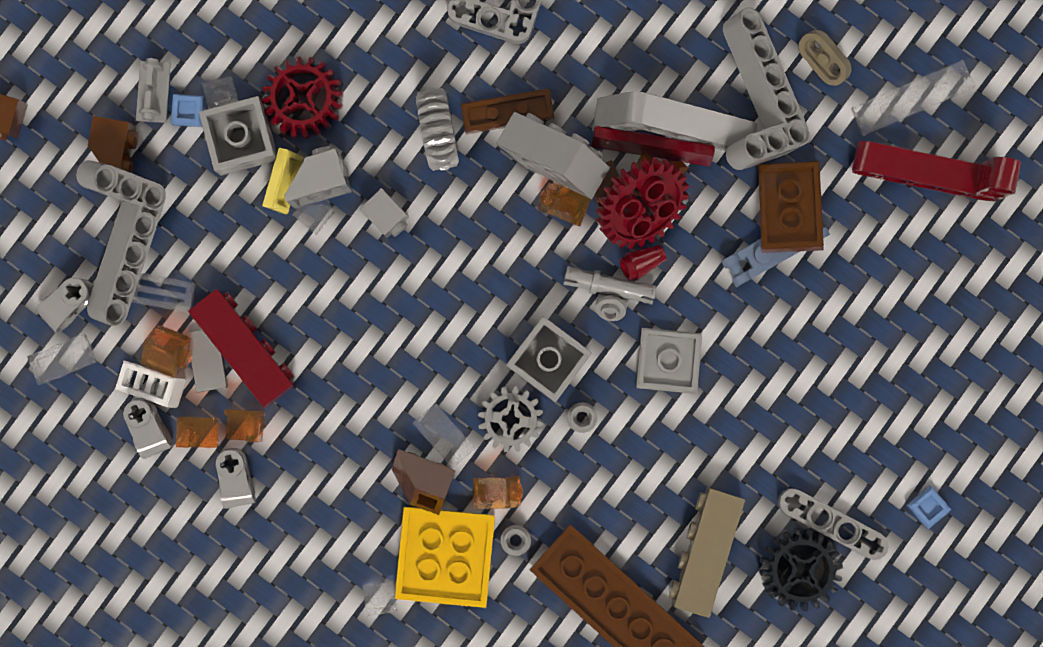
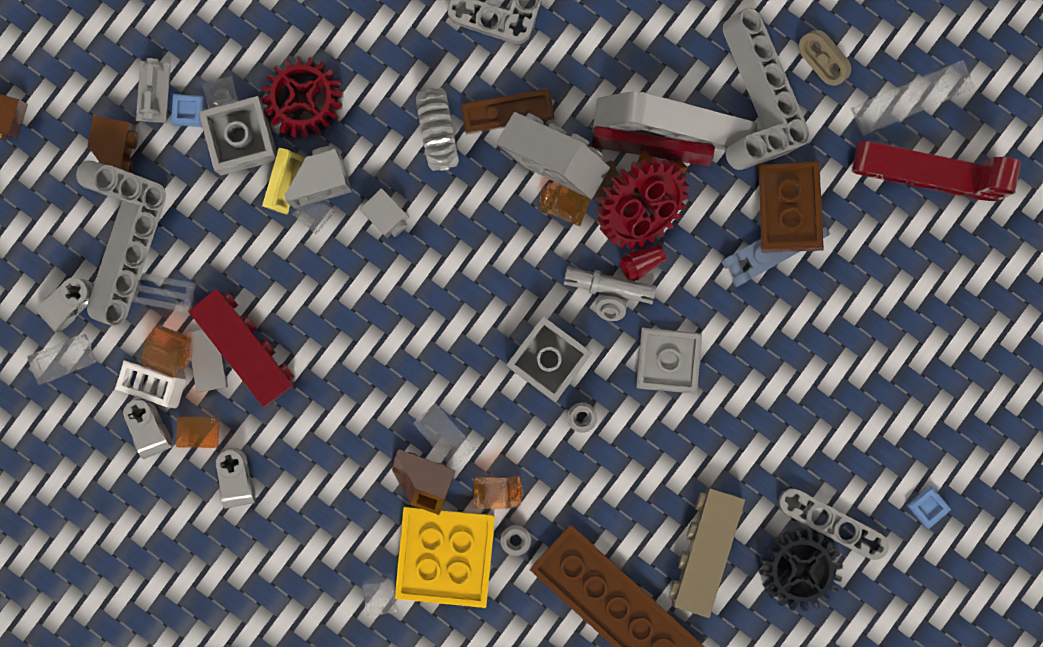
(245, 425): clear orange panel -> none
(493, 416): light grey gear -> none

